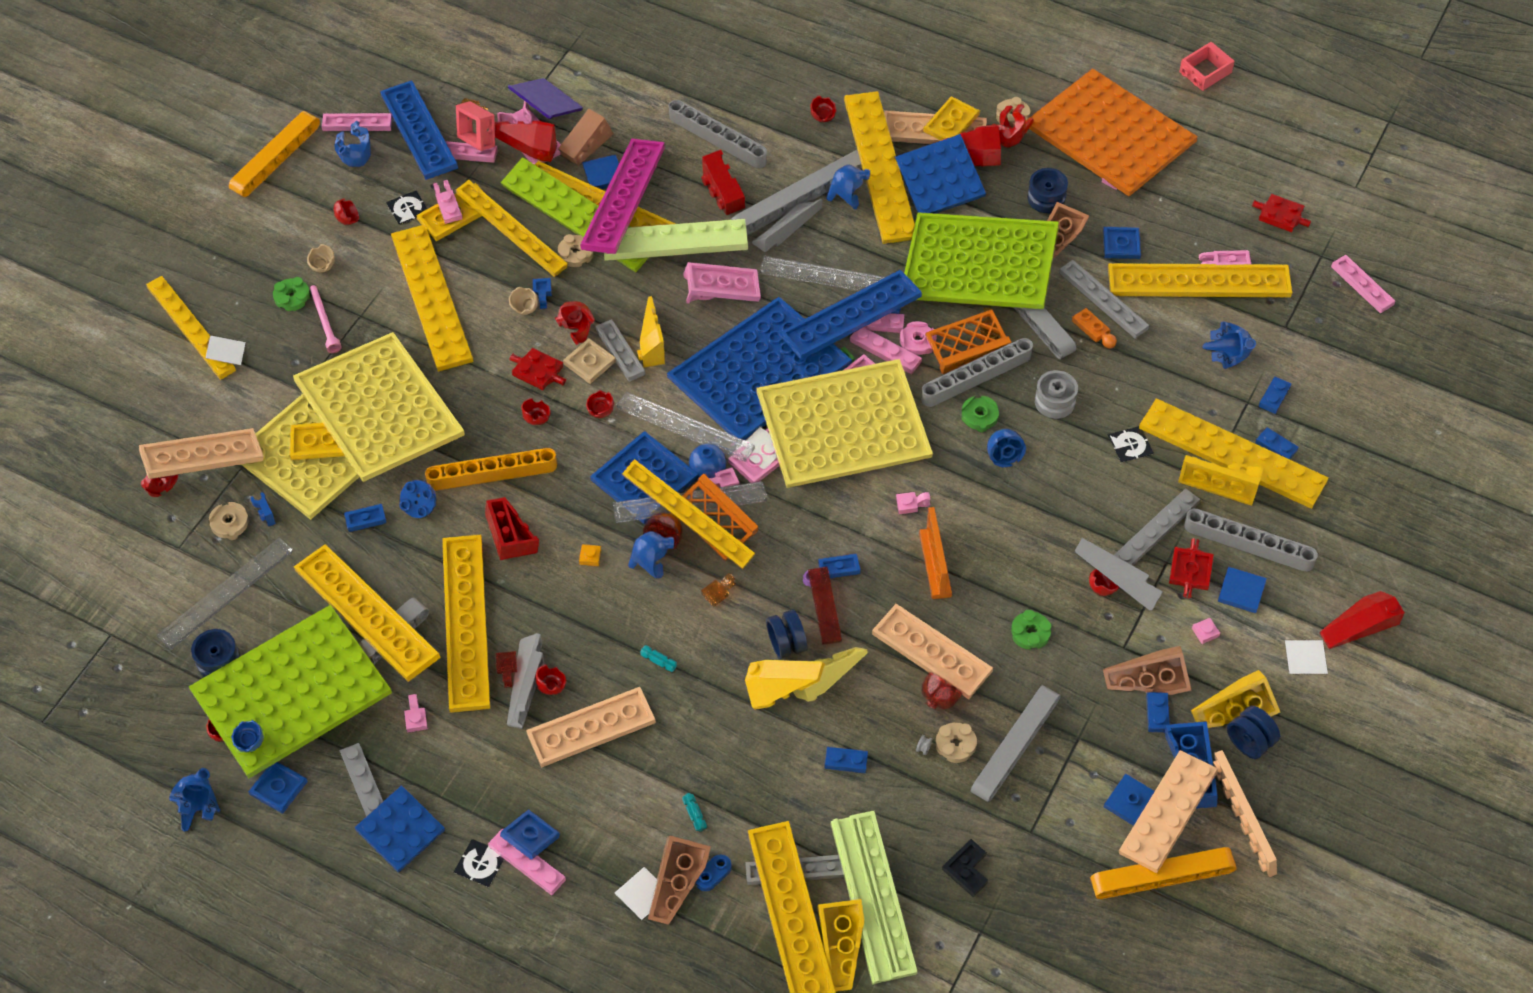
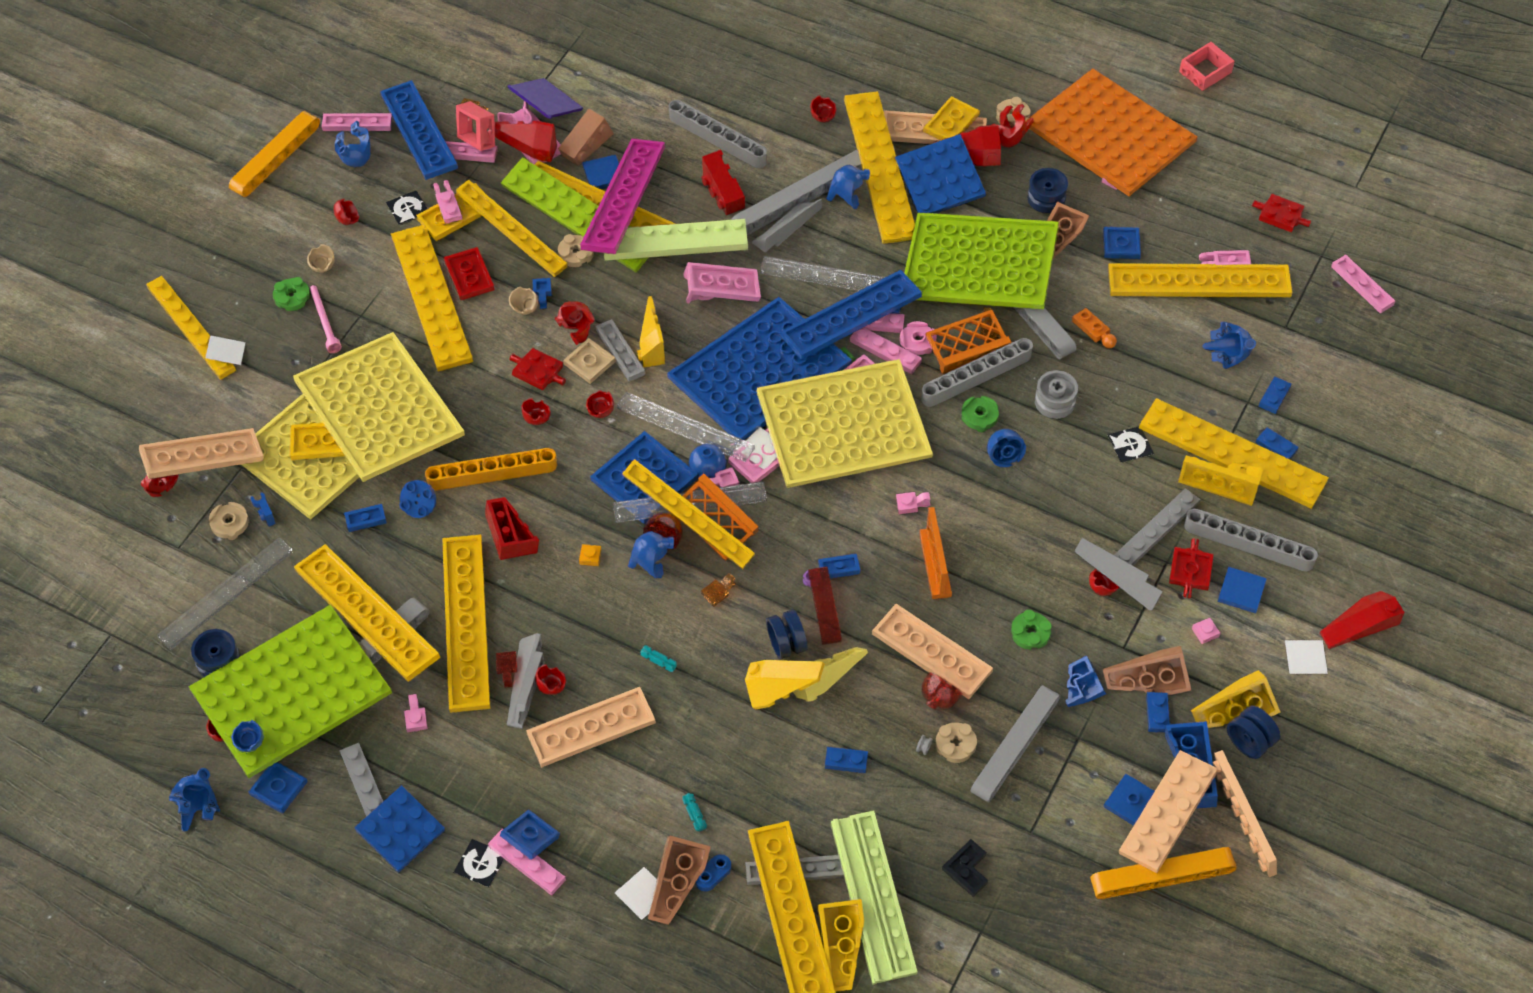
(469, 273): none -> red plate
(1083, 683): none -> blue slope
(1104, 299): light grey plate -> none

